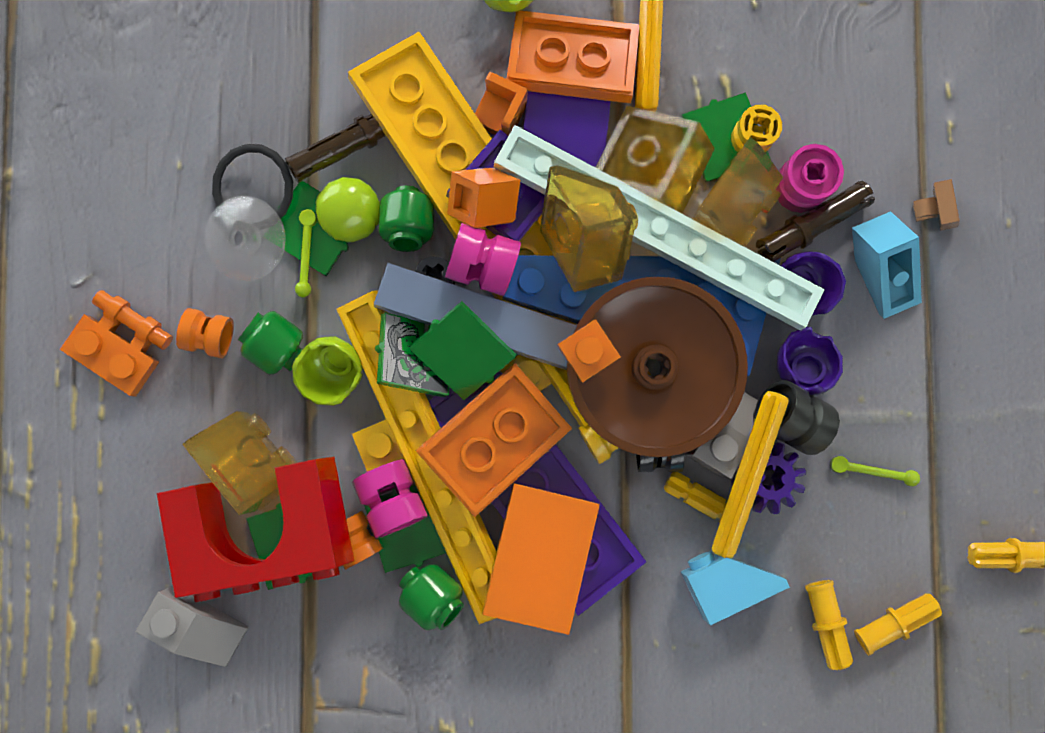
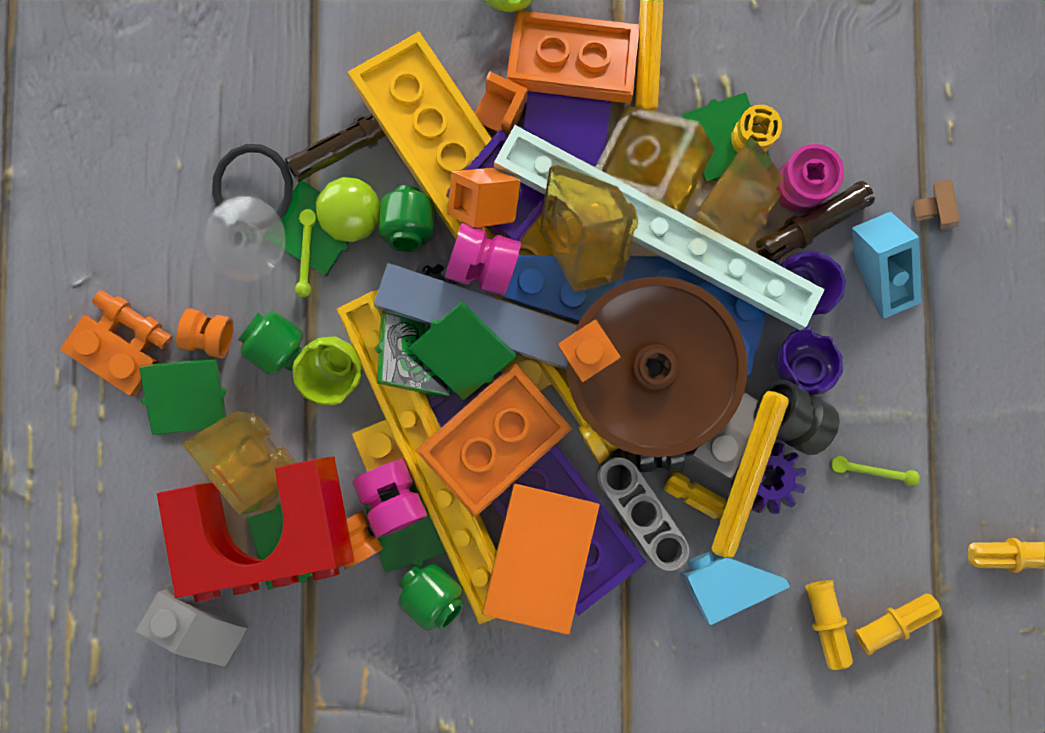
(183, 395): none -> green piece
(660, 525): none -> light grey beam

